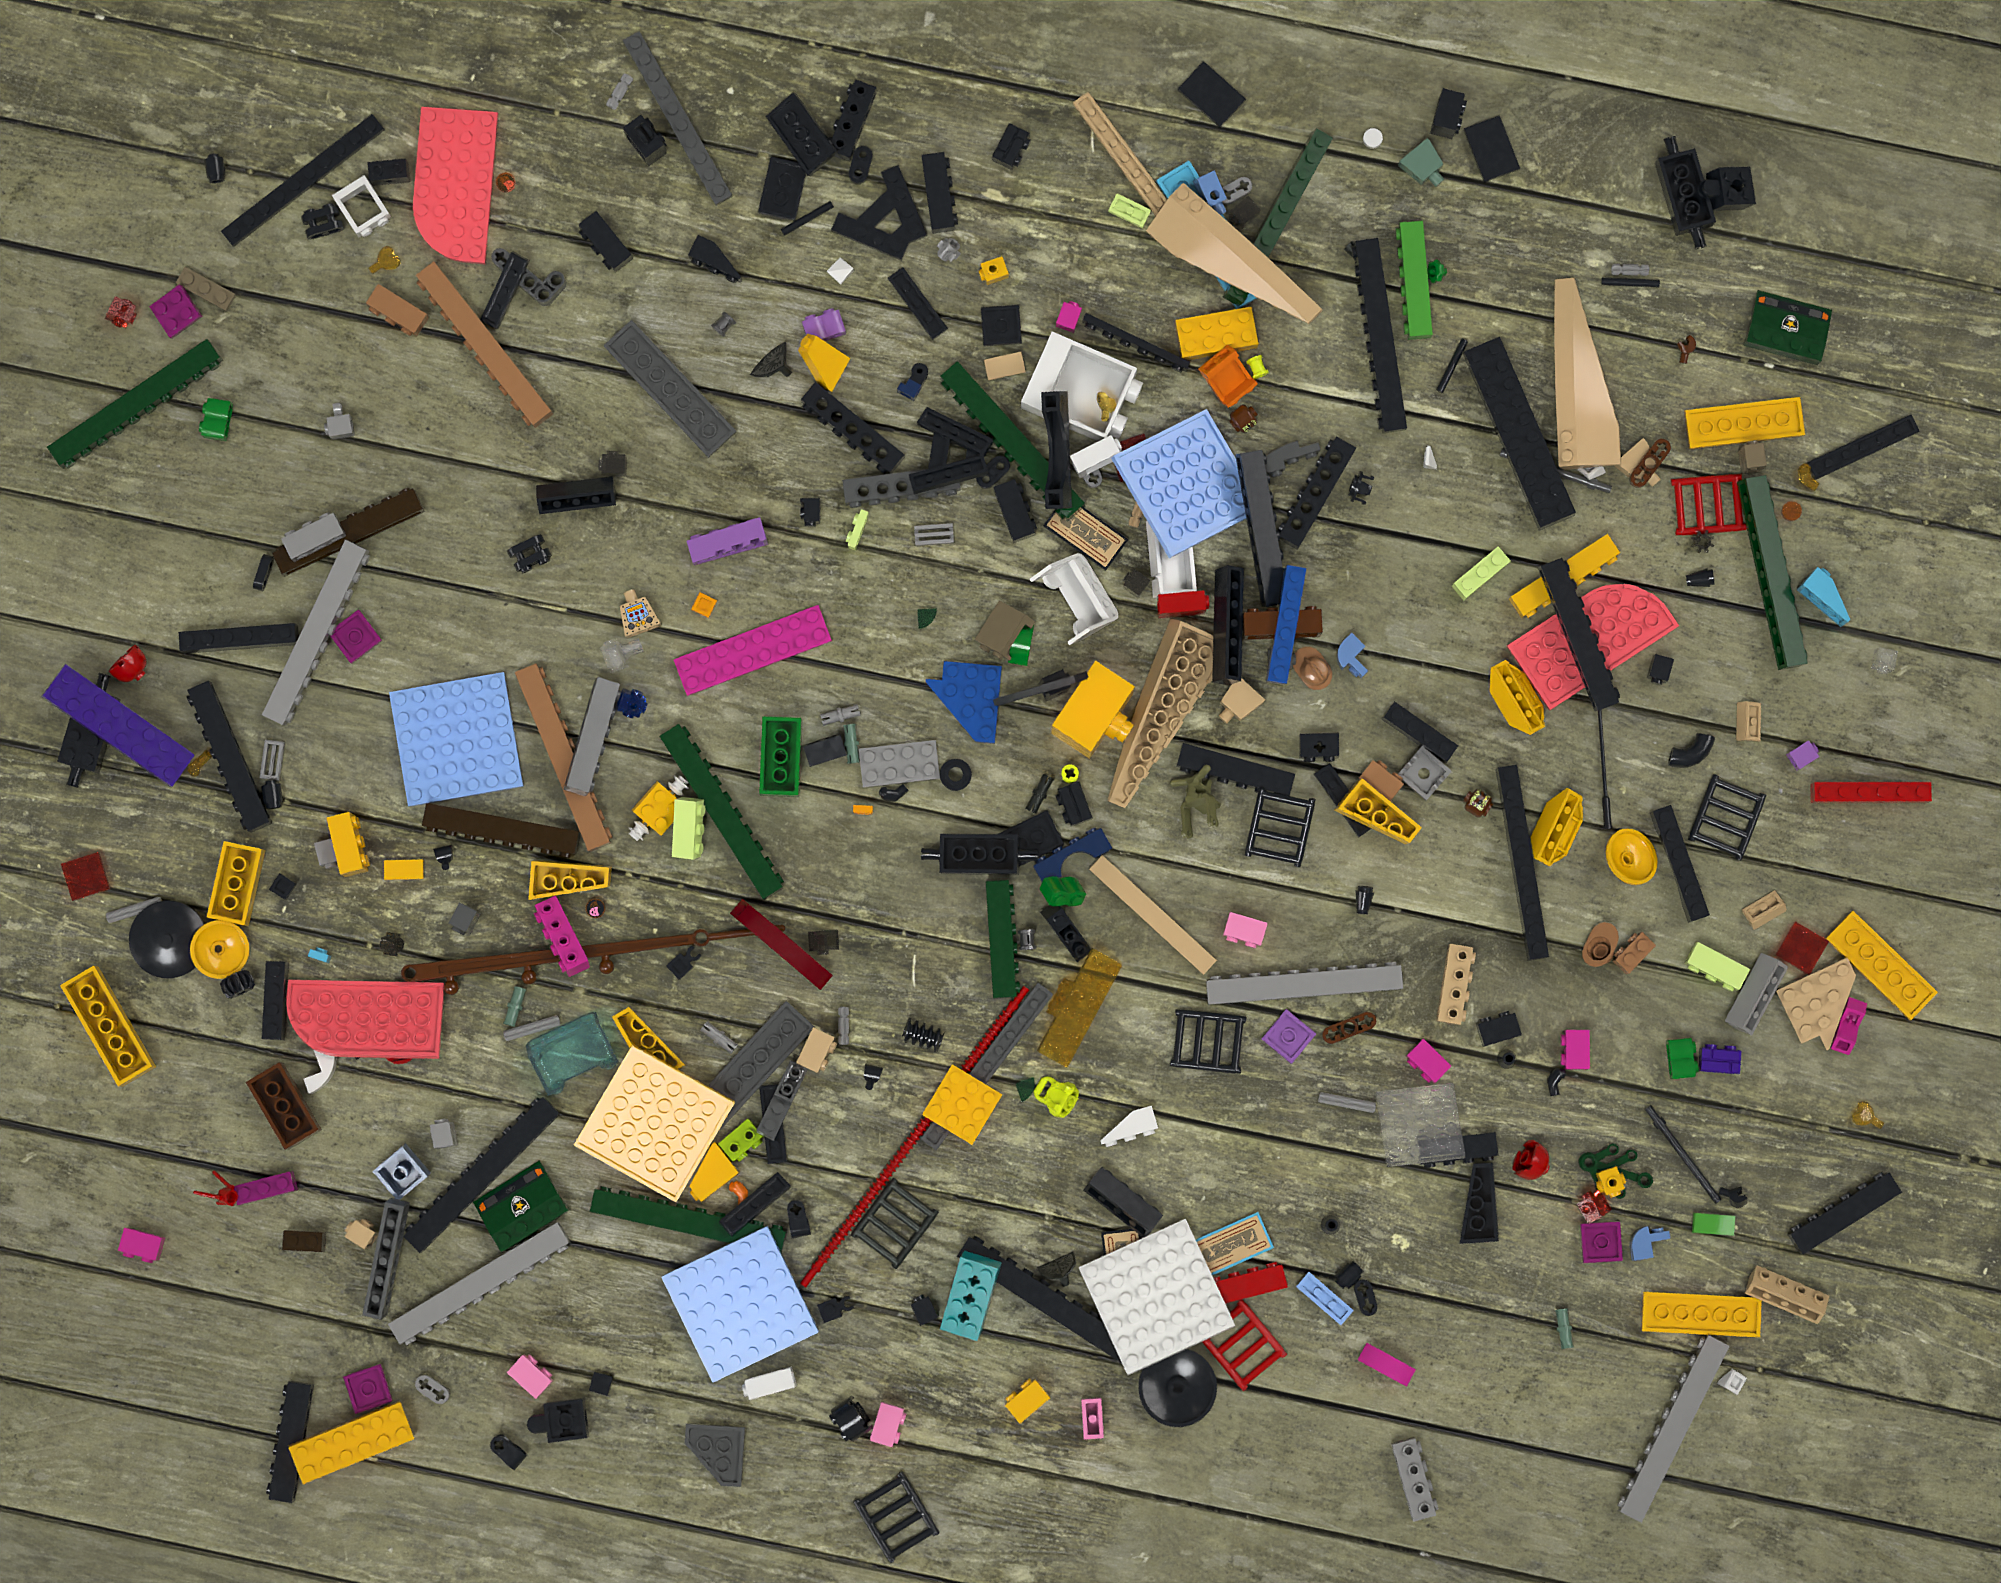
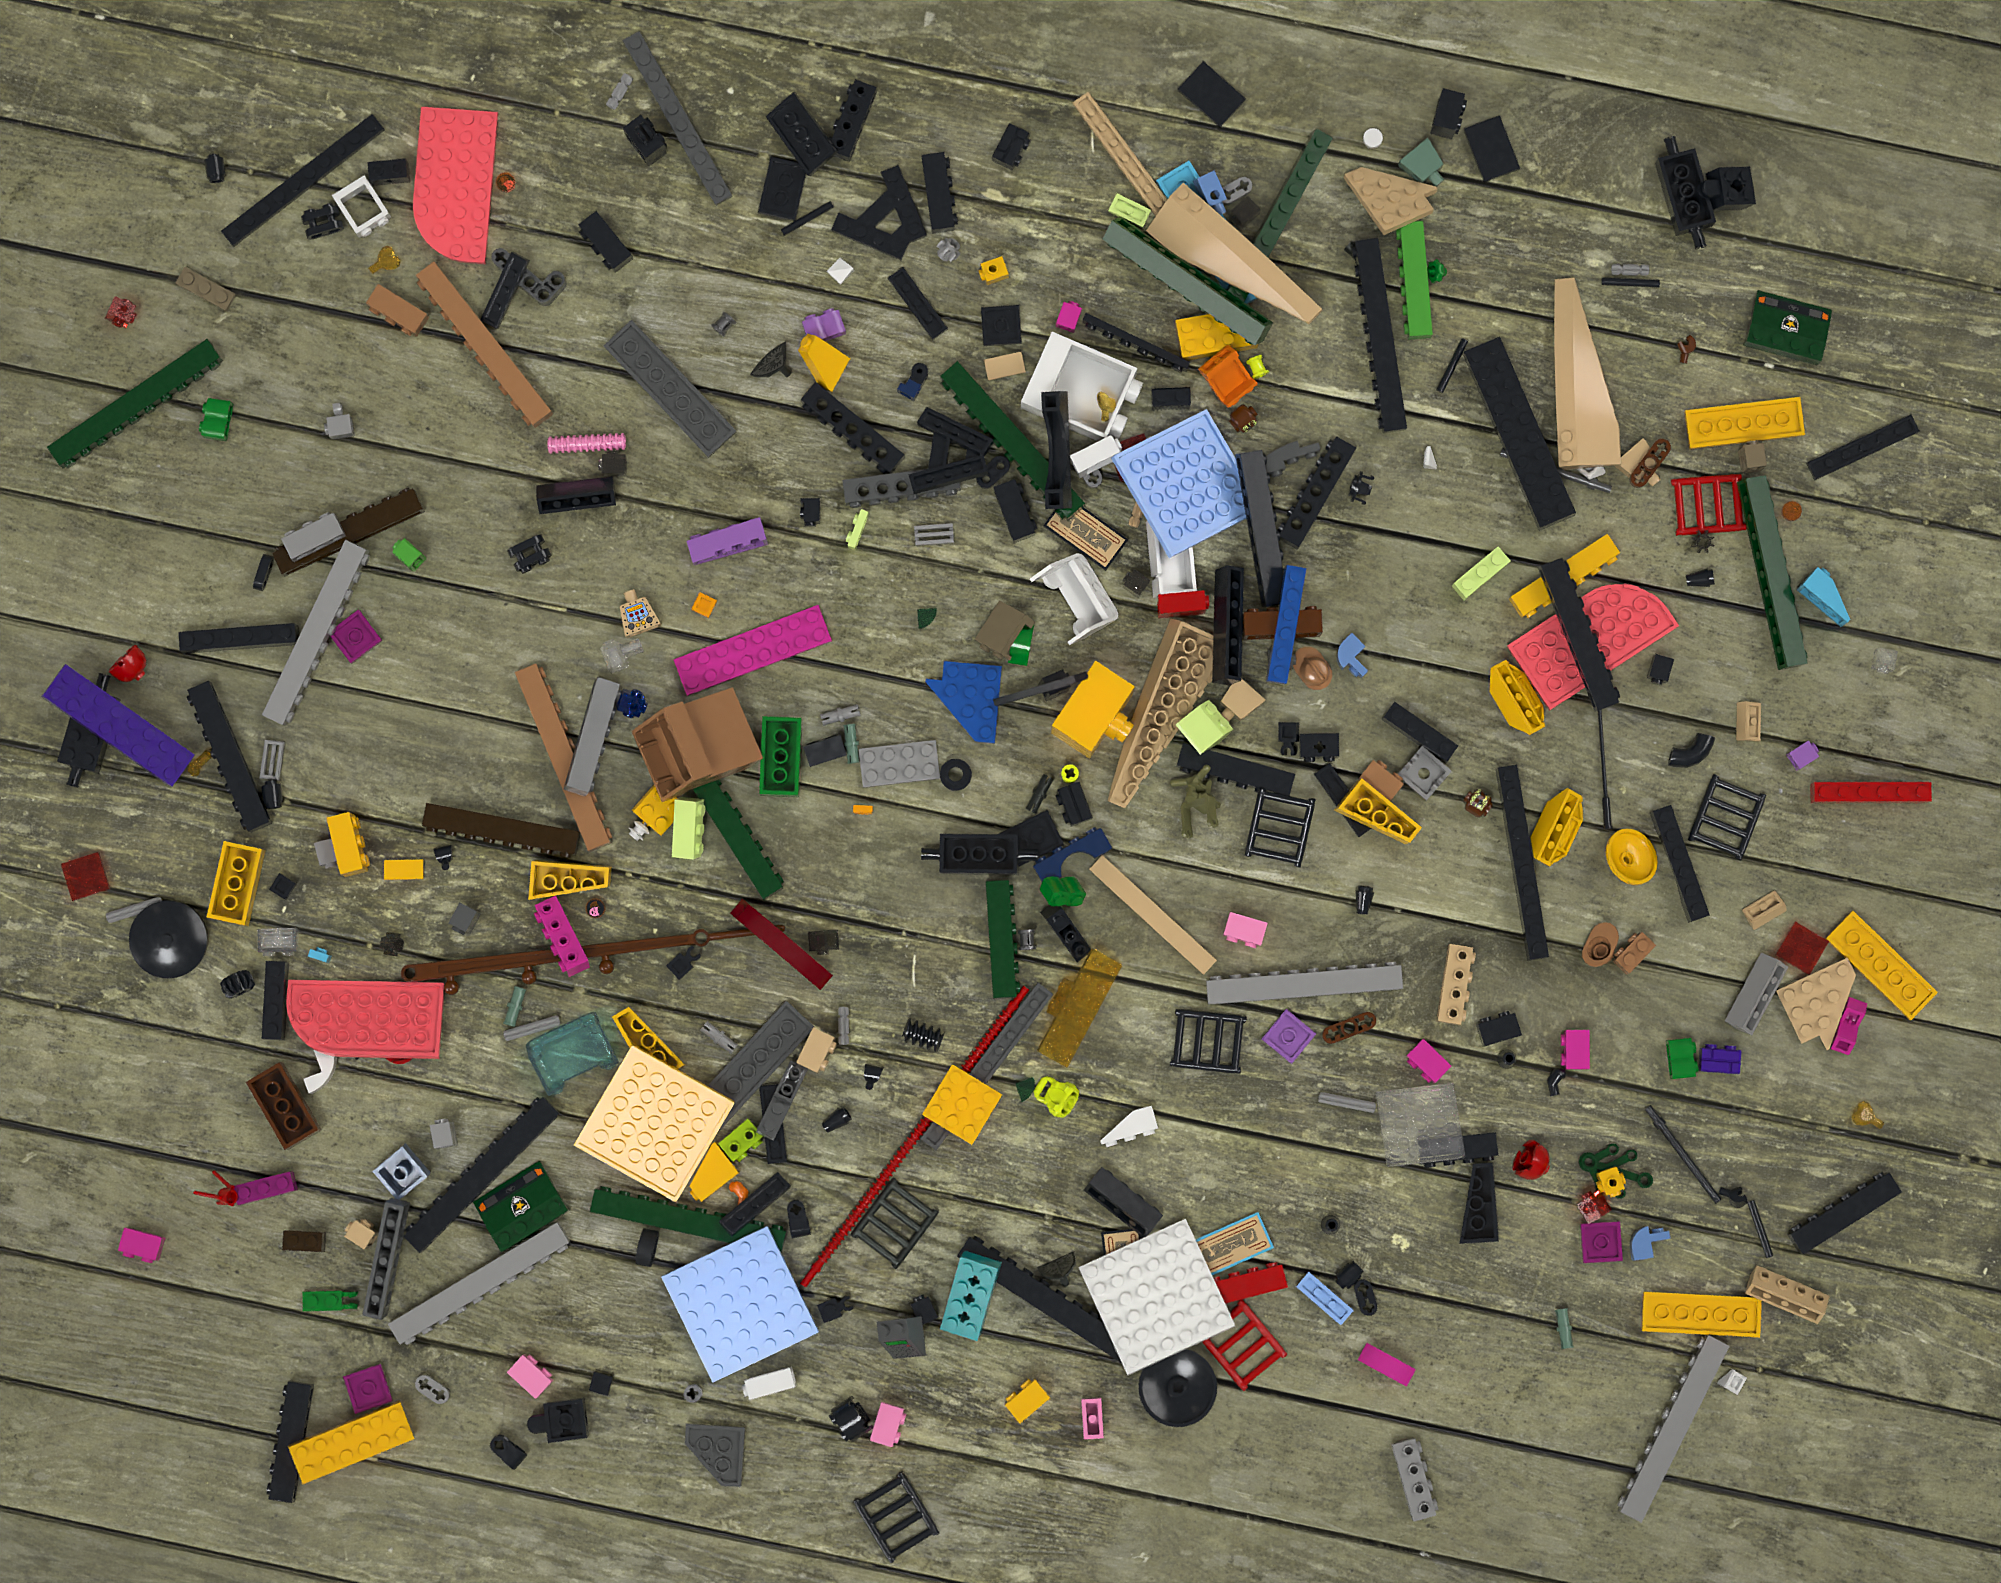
(108, 1026): yellow brick -> none
(175, 311): magenta plate -> none
(233, 949): yellow dish -> none
(278, 941): none -> clear brick
(327, 1300): none -> green hinge
(408, 554): none -> bright green brick
(456, 739): light blue plate -> none
(586, 443): none -> bright pink piece
(647, 1247): none -> black tyre
(696, 743): none -> medium nougat piece
(696, 1388): none -> flat silver bush
(708, 254): black slope -> none
(837, 1119): none -> black cone
(860, 164): black plate -> none
(893, 795): black arm -> none
(902, 1337): none -> dark grey slope
(1170, 398): none -> black brick
(1187, 281): none -> brick
(1204, 727): none -> yellowish green slope
(1288, 733): none -> black plate
(1390, 198): none -> tan wing
(1713, 1224): bright green slope -> none
(1716, 967): yellowish green brick -> none
(1760, 1229): none -> black bar
(1805, 477): clear yellow arm -> none

